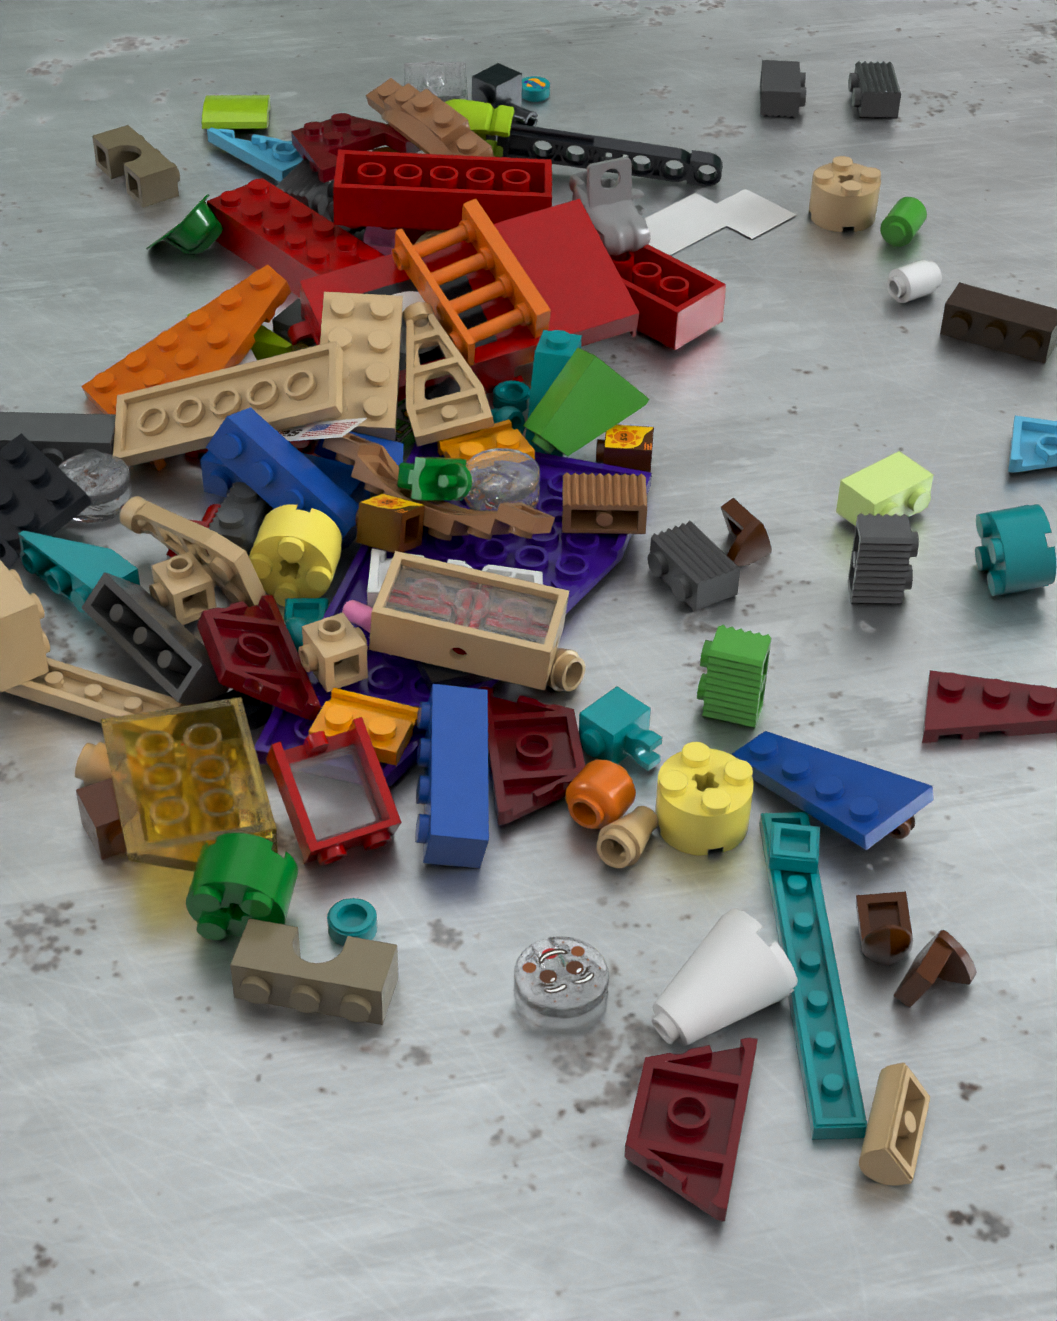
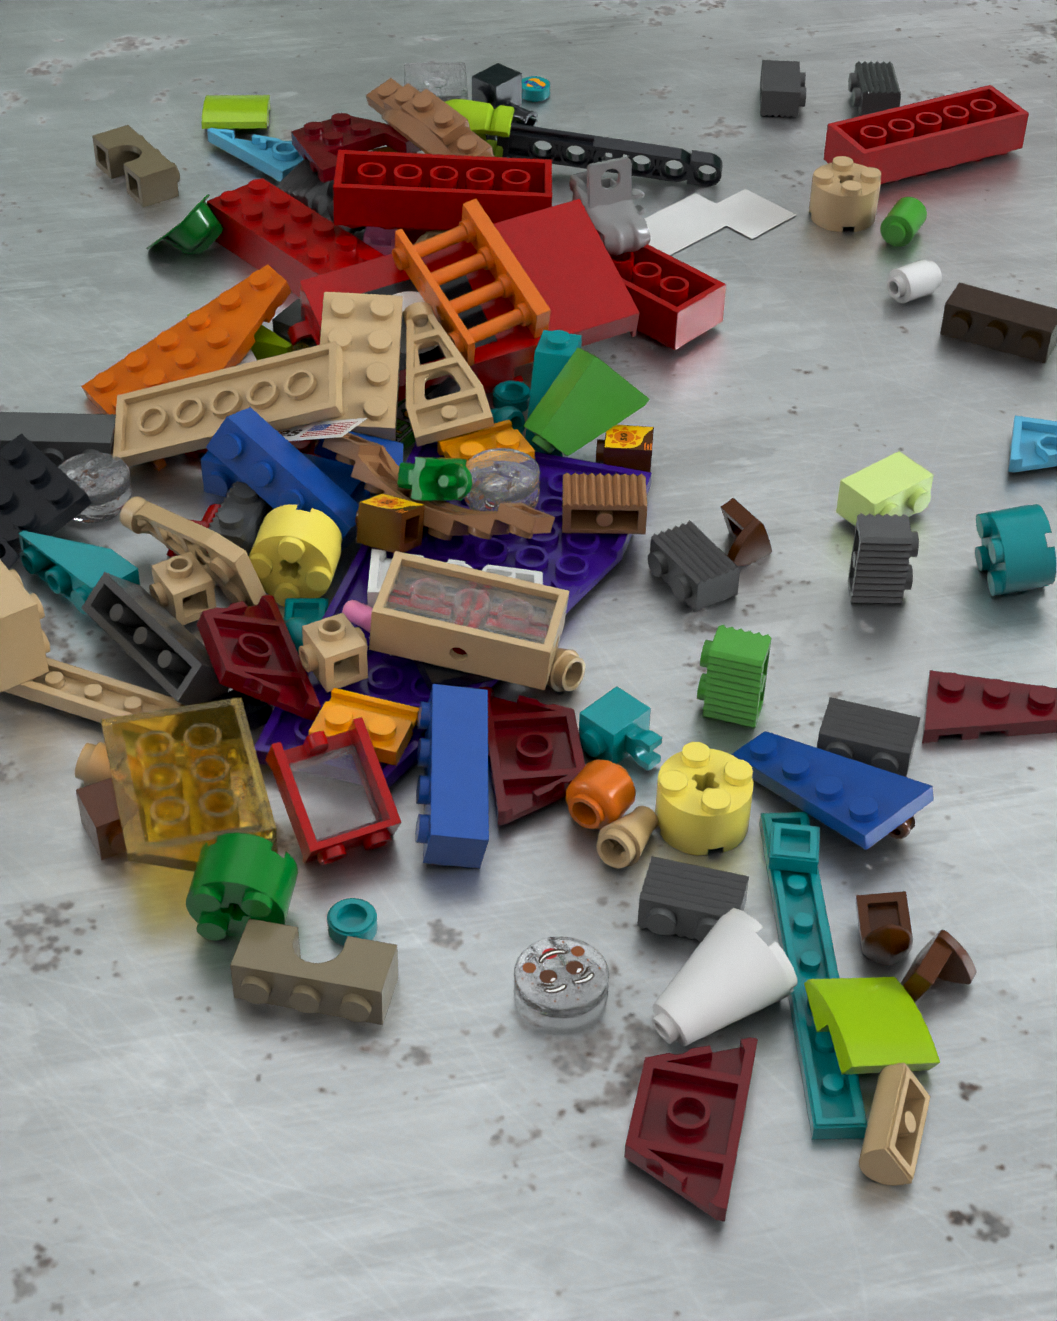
(688, 898): none -> dark grey brick
(869, 735): none -> dark grey brick
(871, 1024): none -> lime slope
(930, 133): none -> red brick

